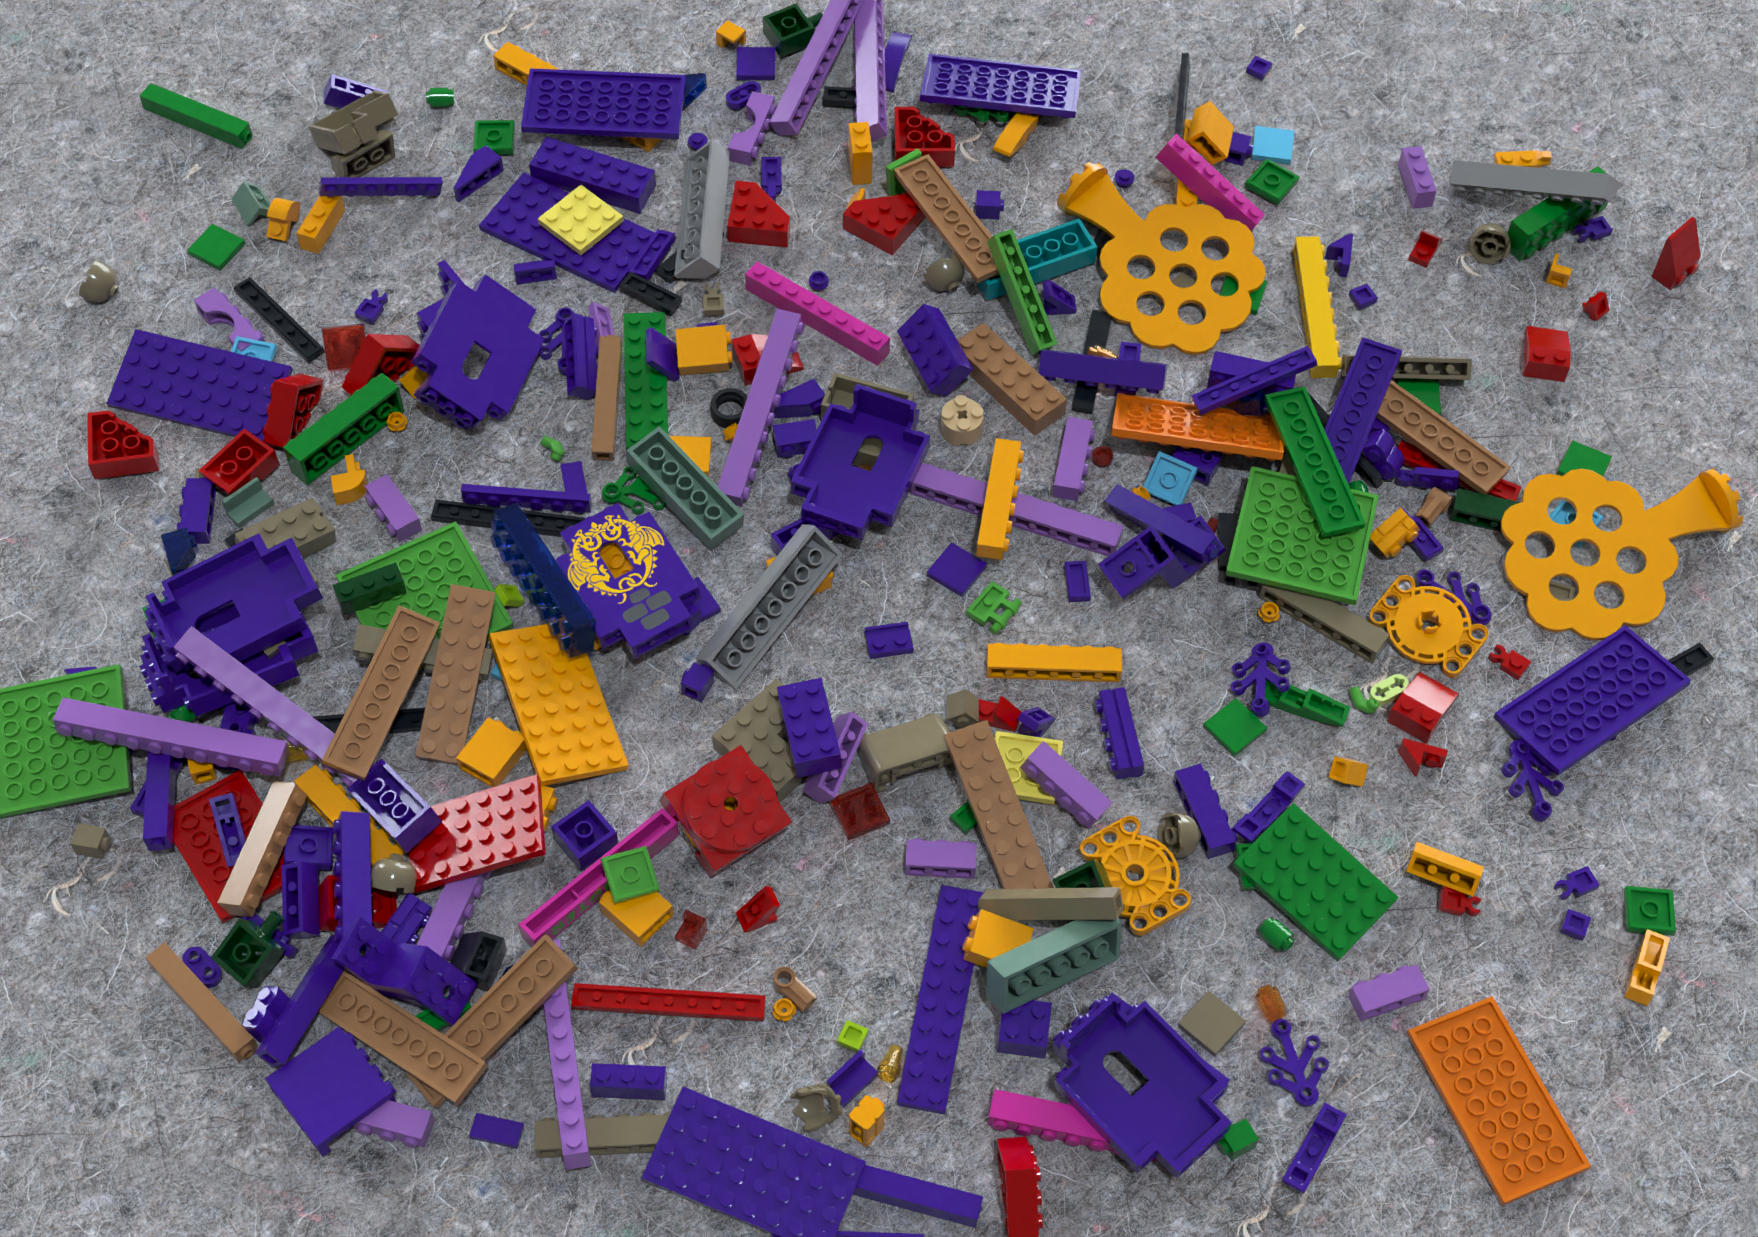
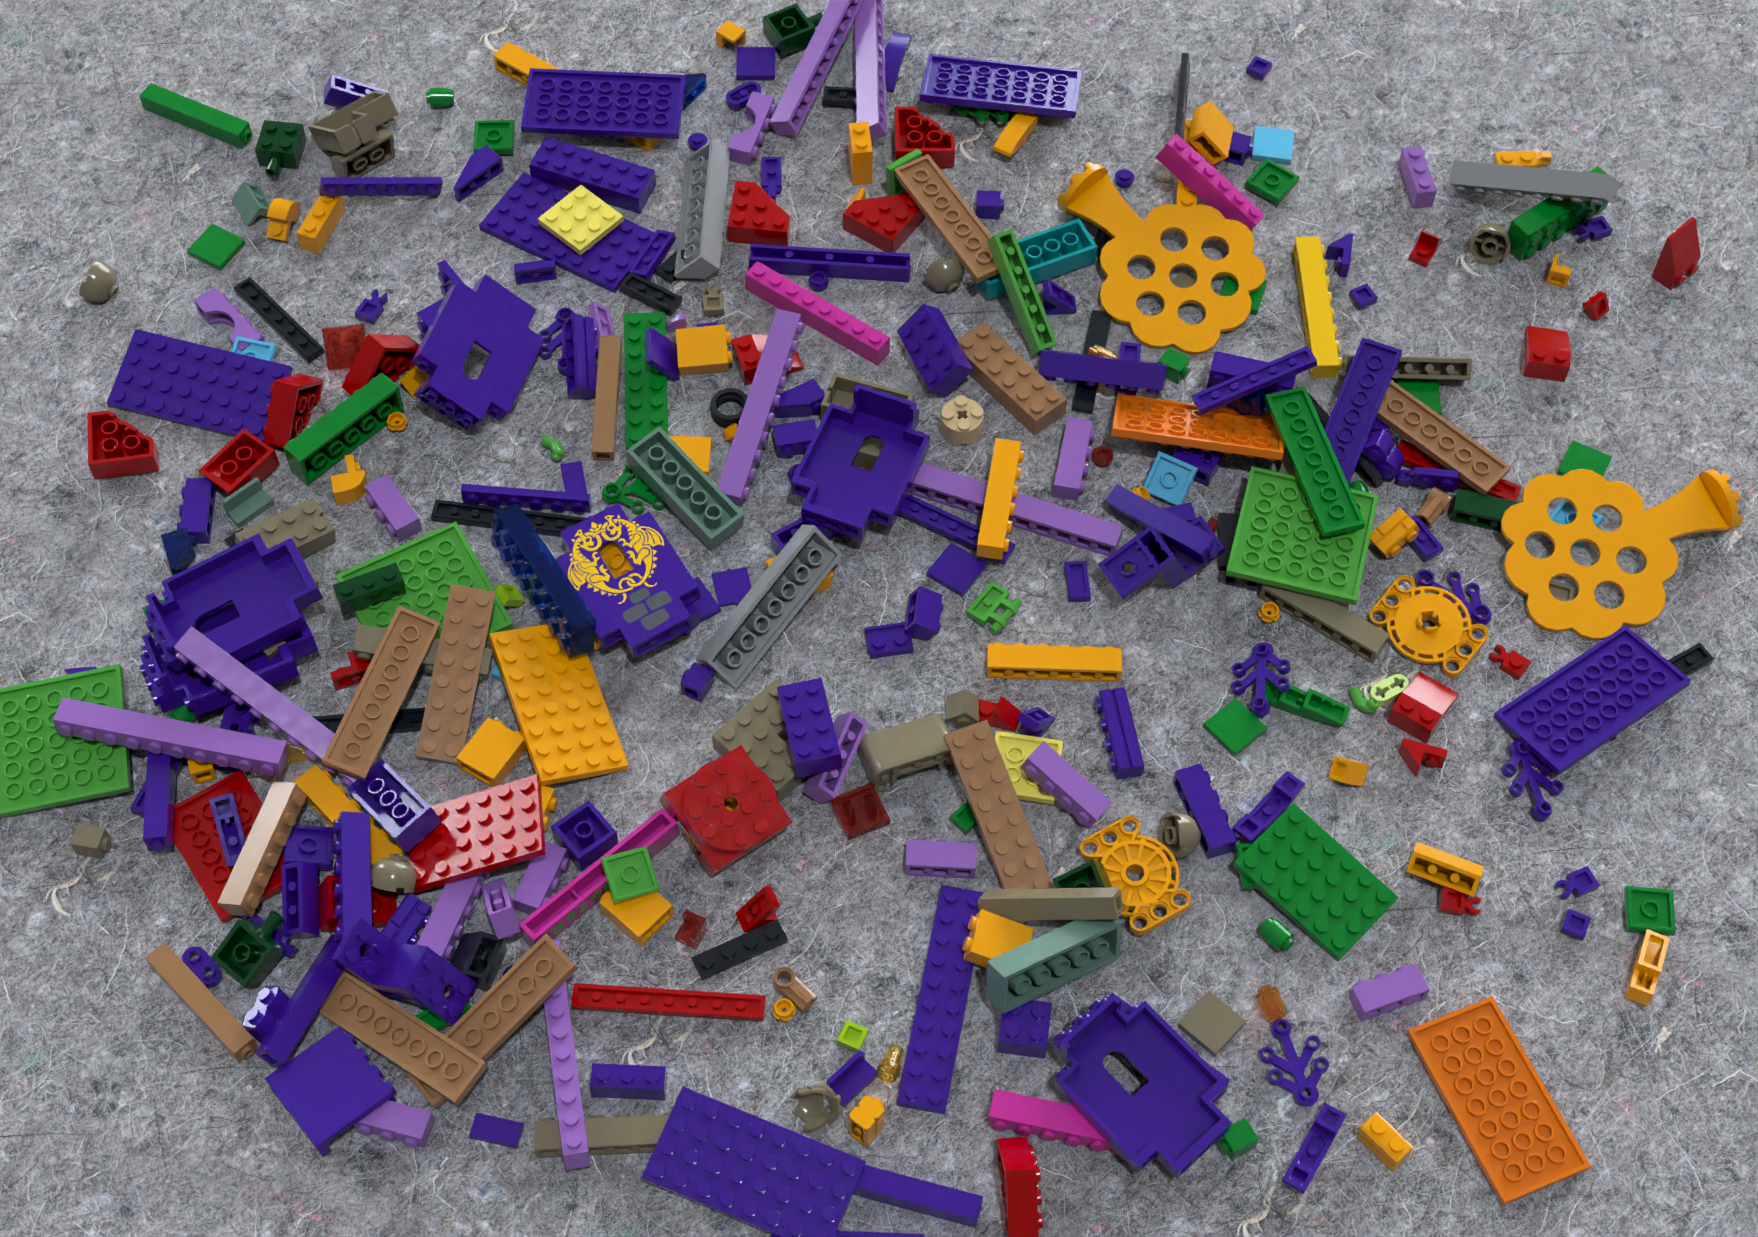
(280, 146): none -> dark green brick
(350, 675): none -> red slope
(500, 909): none -> medium lavender brick
(541, 879): none -> medium lavender brick
(676, 323): none -> medium lavender tile
(731, 586): none -> dark purple piece
(739, 949): none -> black plate
(833, 262): none -> dark purple tile
(923, 613): none -> dark purple brick
(945, 524): none -> dark purple plate
(1177, 363): none -> green brick
(1384, 1142): none -> light orange brick

